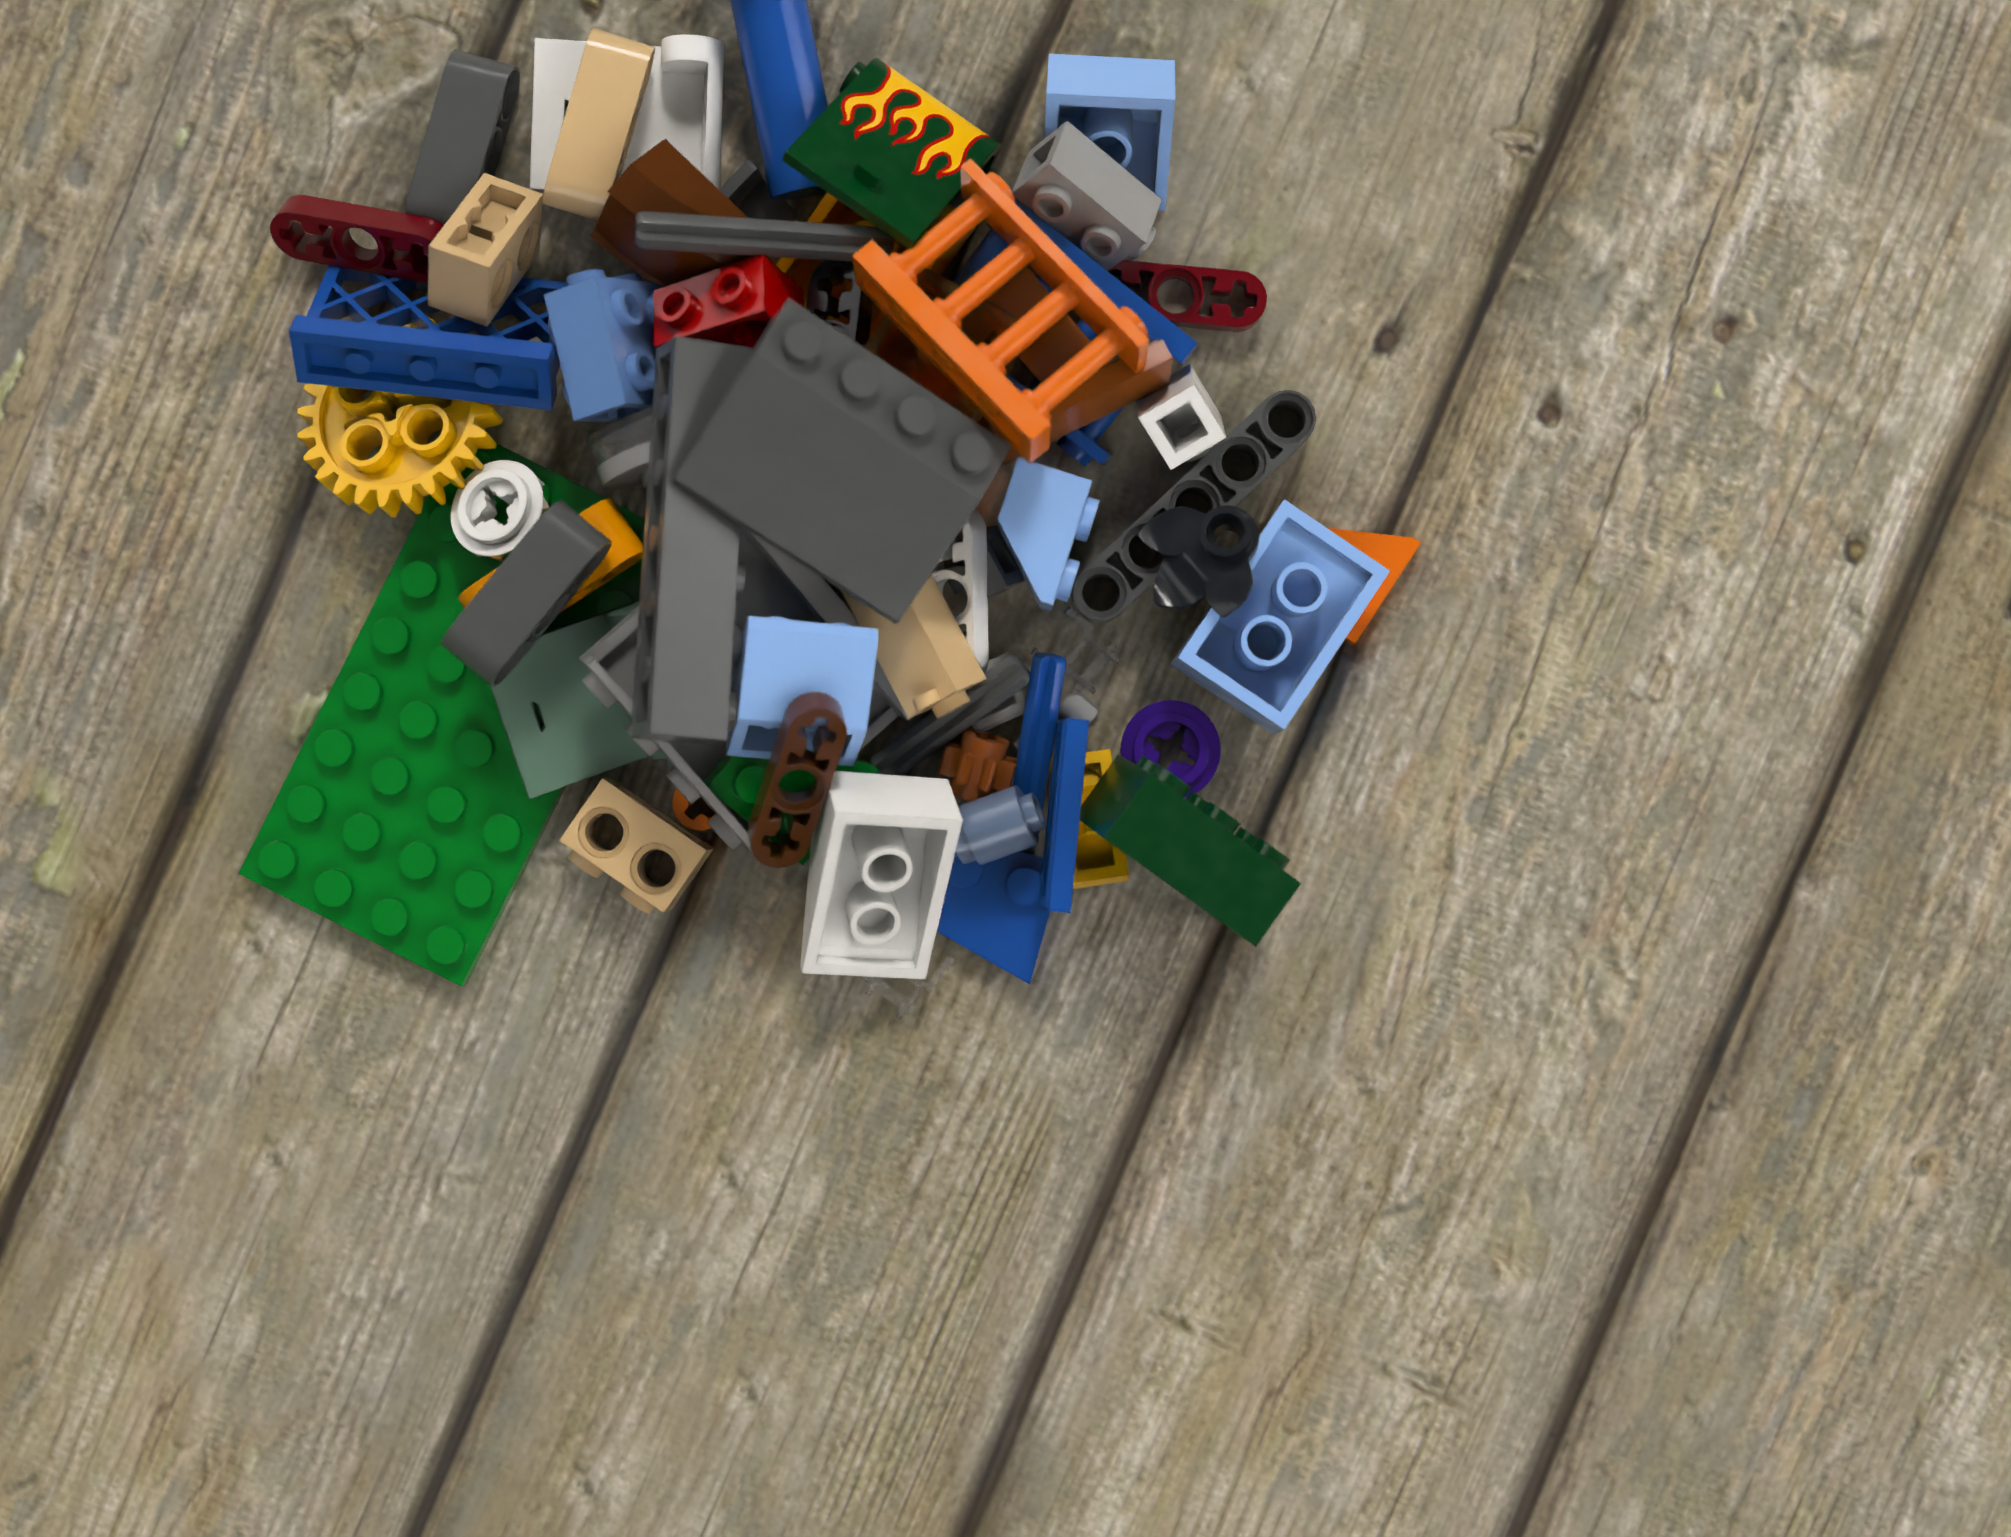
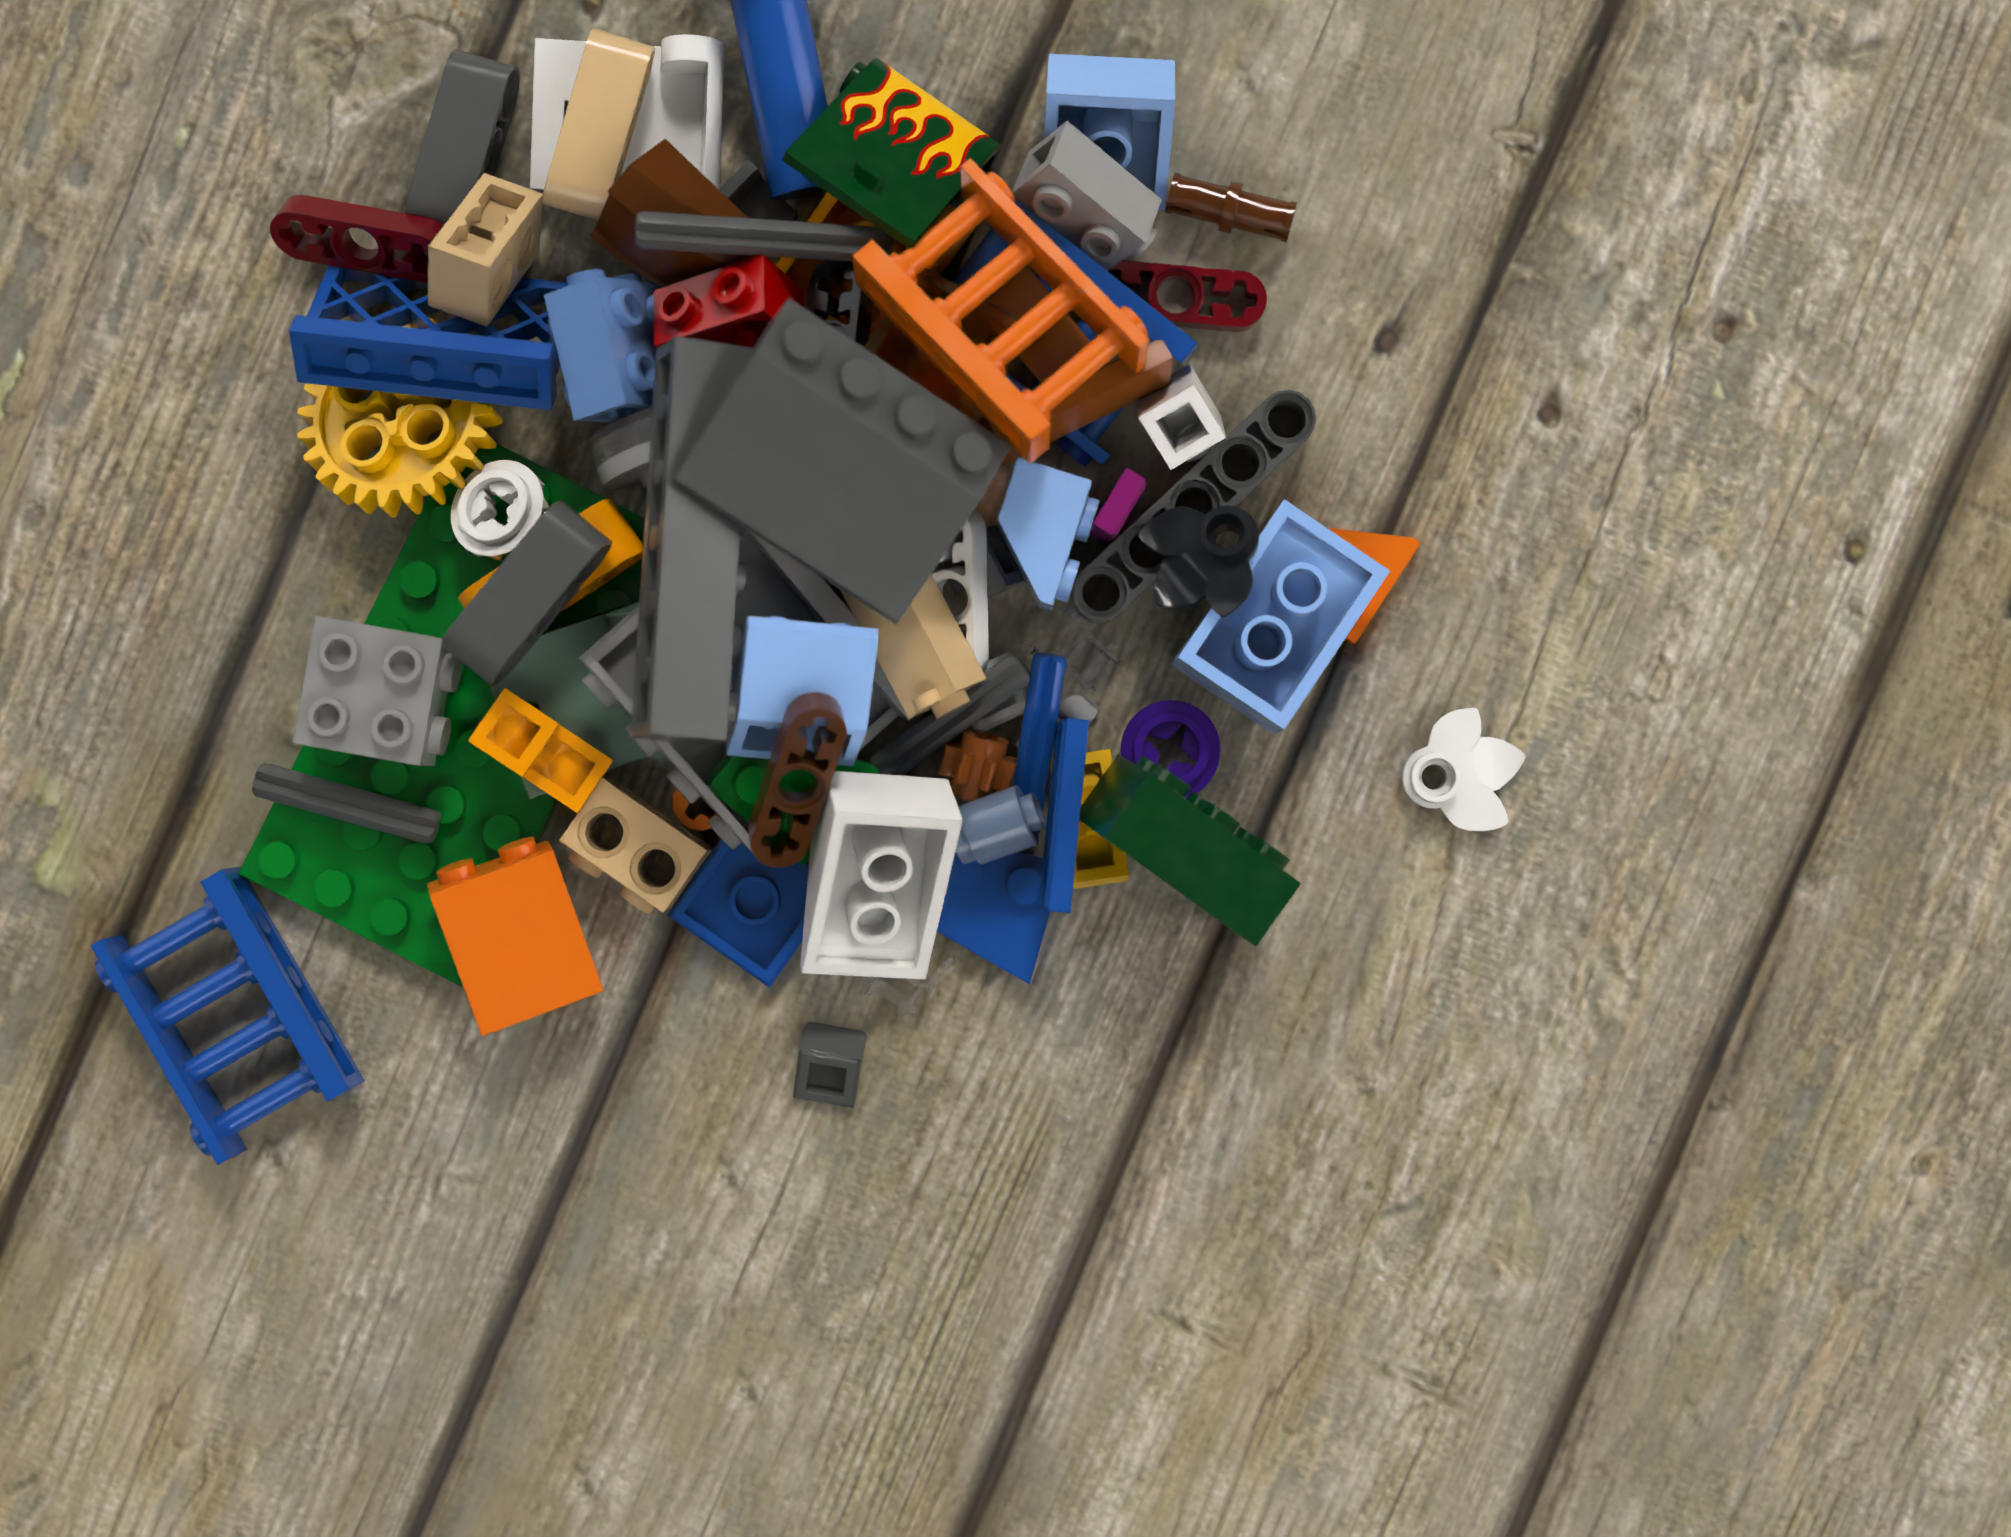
(261, 960): none -> blue fence
(346, 803): none -> dark grey axle
(376, 692): none -> light grey brick
(513, 934): none -> orange brick
(540, 750): none -> light orange slope
(746, 910): none -> blue tile
(829, 1064): none -> dark grey slope
(1118, 507): none -> magenta tile
(1230, 207): none -> reddish brown pin
(1470, 771): none -> white plate

